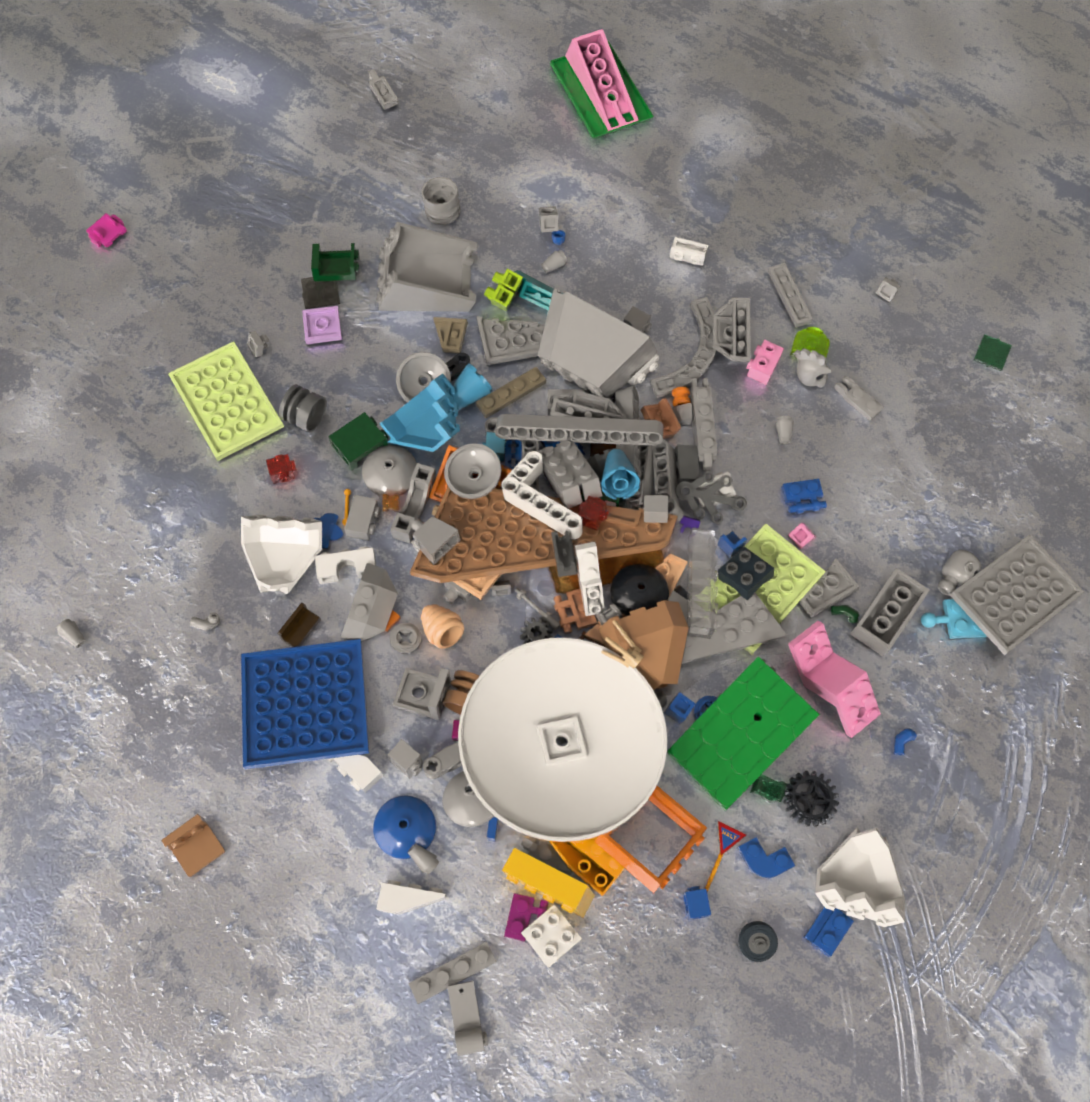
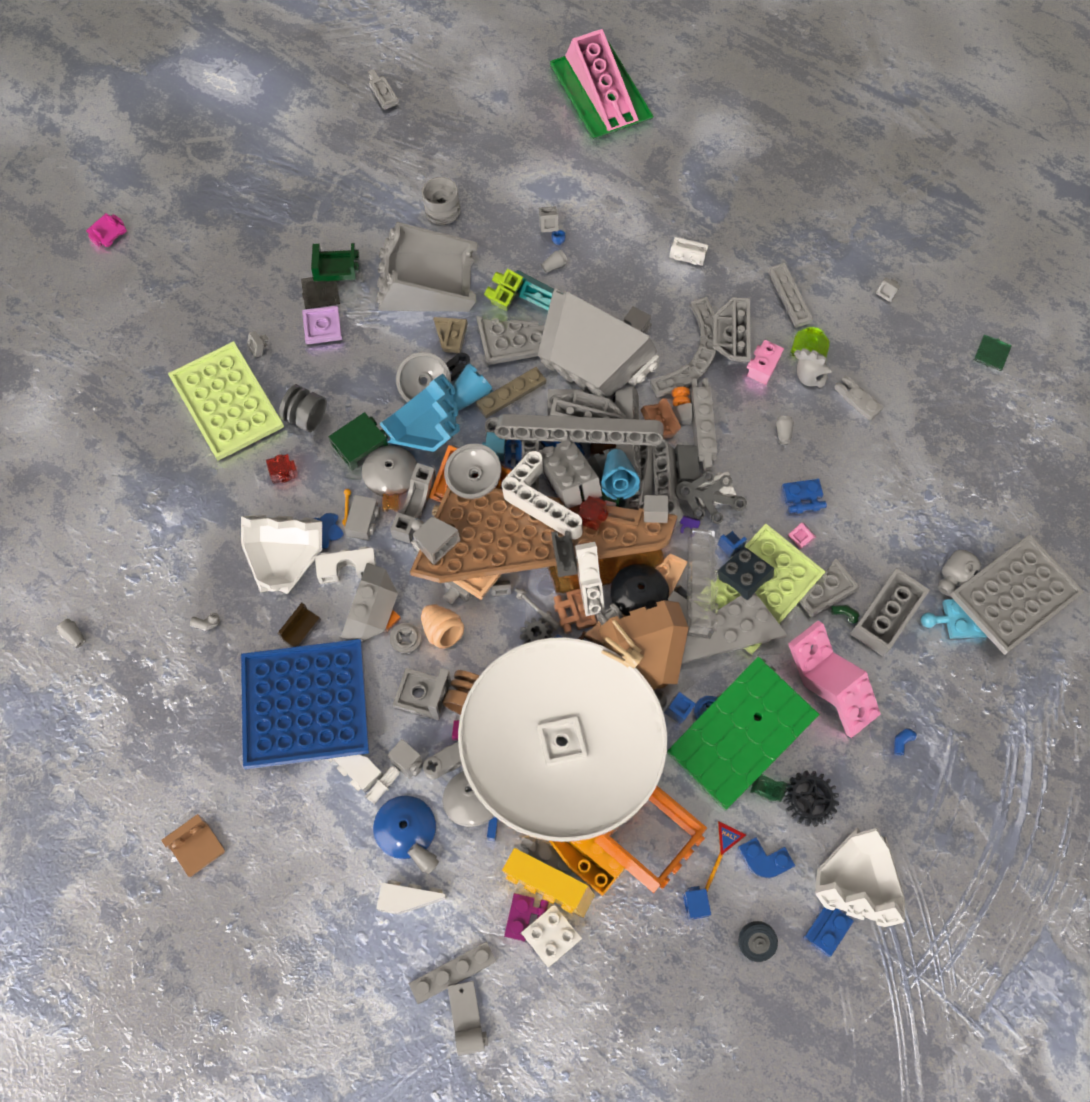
(382, 785): none -> white axle

